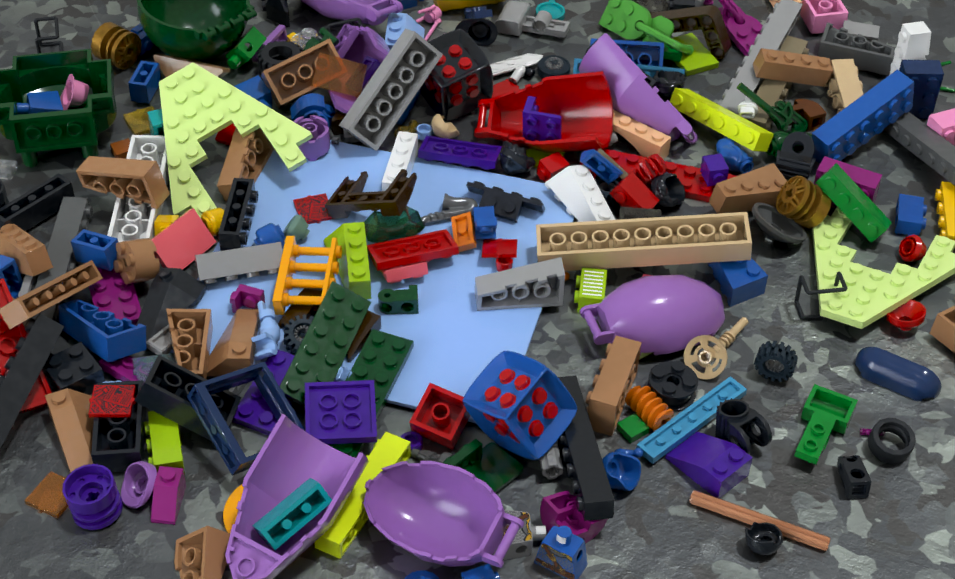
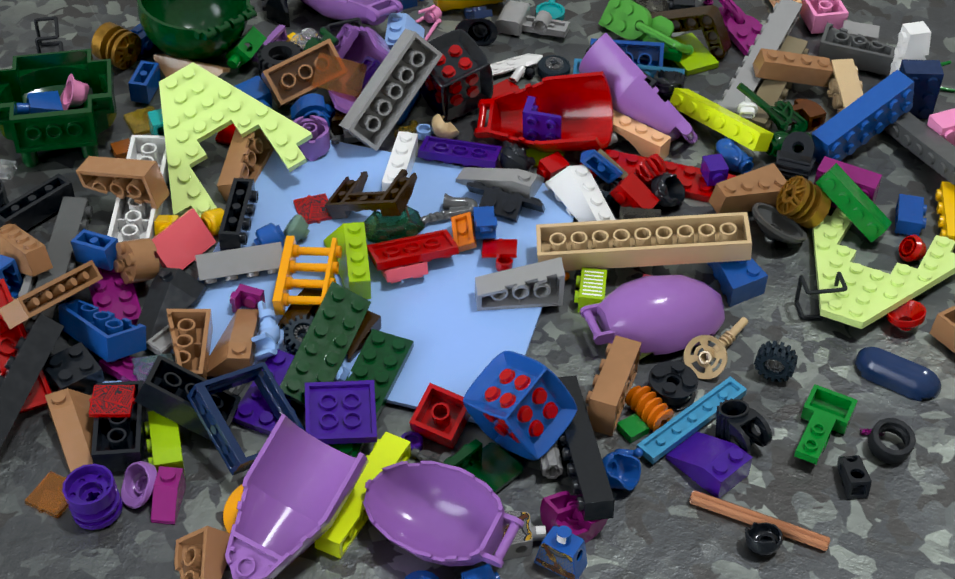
(292, 513): teal brick -> none
(399, 301): dark green leg -> none
(507, 179): none -> light grey wedge

